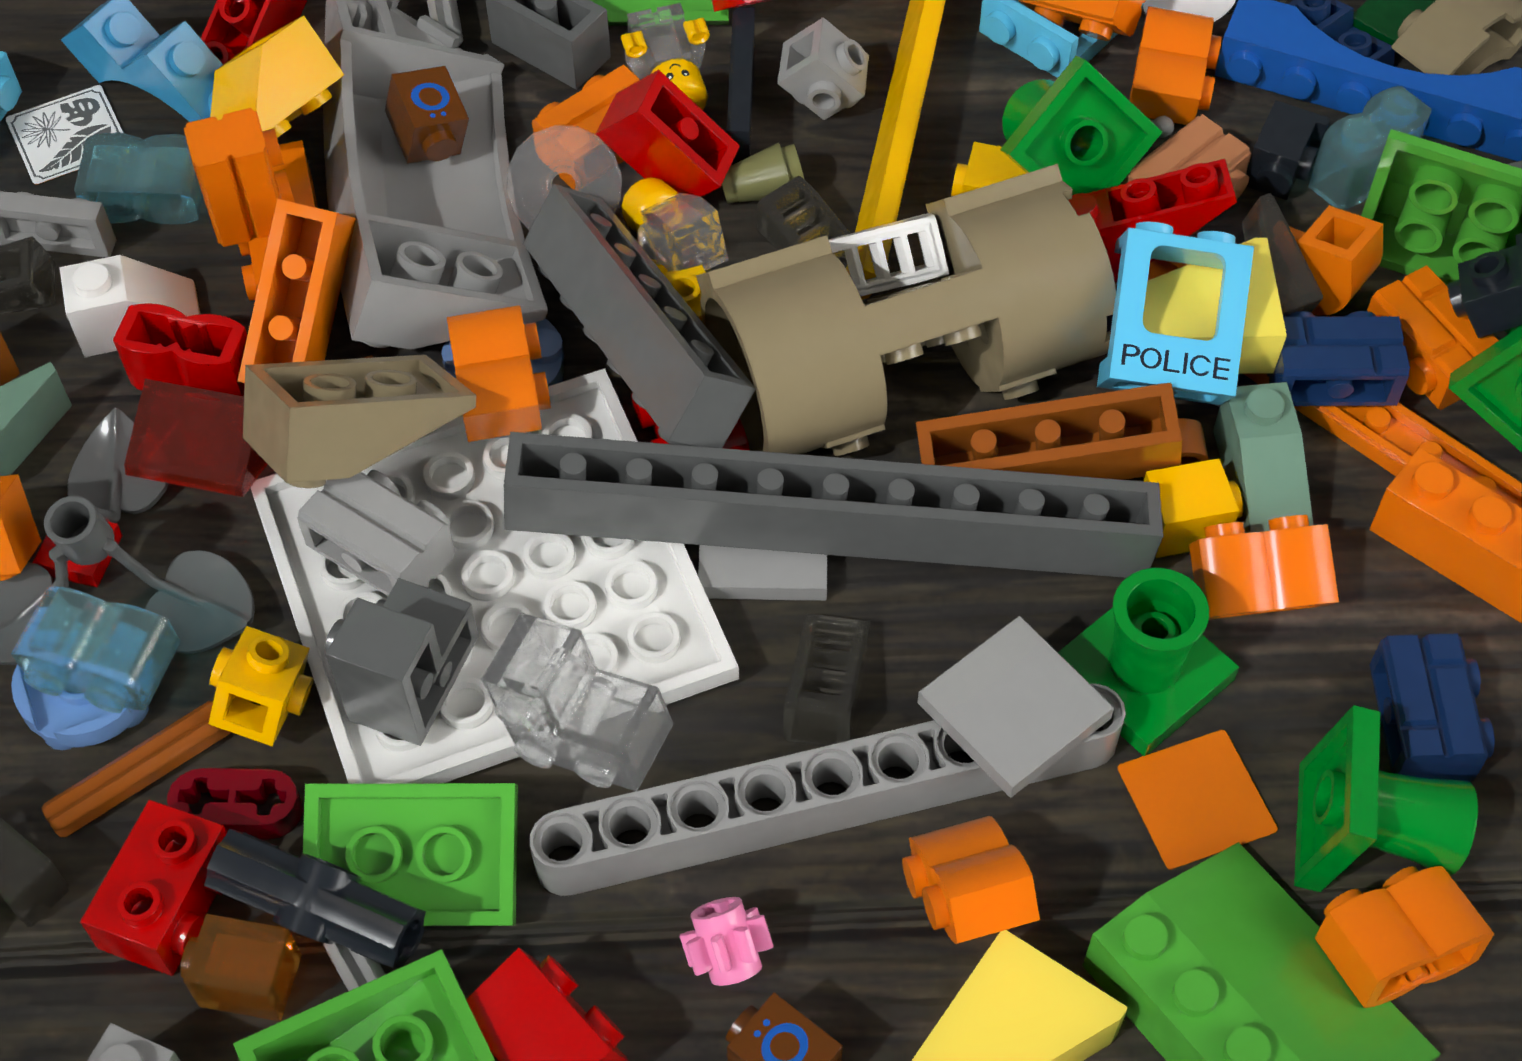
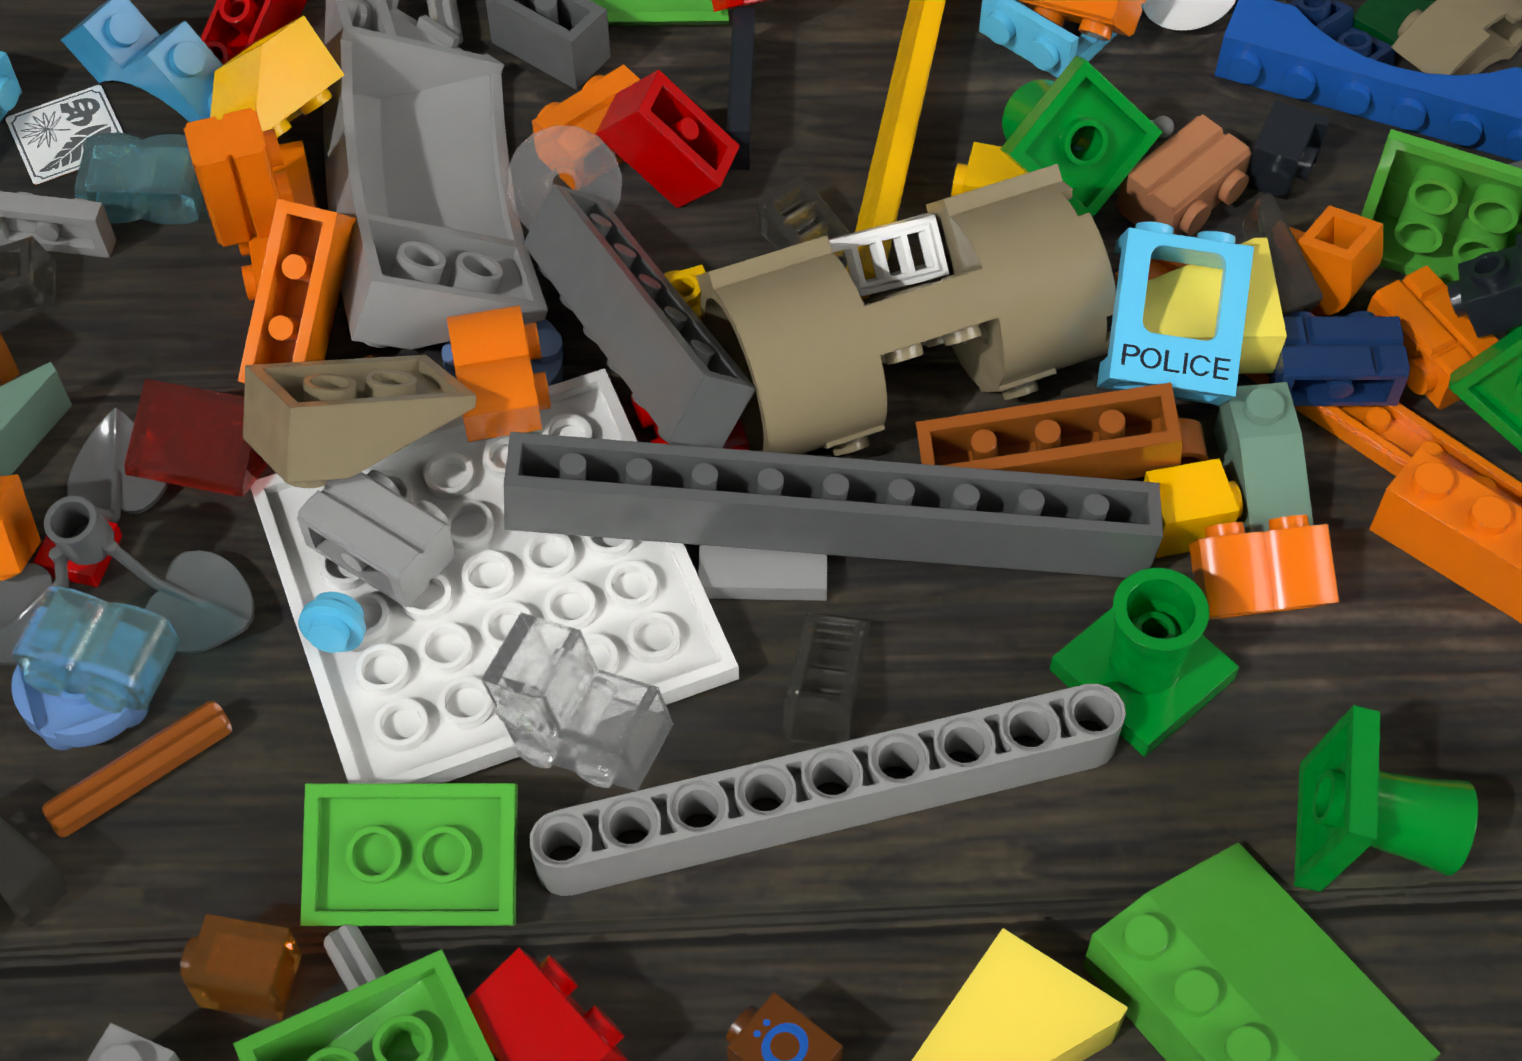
(104, 288): white slope -> none
(156, 889): red brick -> none
(180, 349): red brick -> none
(236, 799): dark red beam -> none
(264, 672): yellow brick -> none
(316, 898): black piece -> none
(333, 622): none -> medium azure plate
(400, 658): dark grey brick -> none
(426, 114): reddish brown brick -> none
(668, 44): piece -> none
(674, 226): clear piece -> none
(726, 941): bright pink gear -> none
(761, 173): olive cone -> none
(823, 69): light grey brick -> none
(971, 880): orange brick -> none
(1015, 706): light grey tile -> none
(1173, 65): orange brick -> none
(1177, 198): red slope -> none
(1196, 799): orange sticker -> none
(1356, 143): clear light blue brick -> none
(1402, 934): orange brick -> none
(1430, 707): dark blue brick -> none

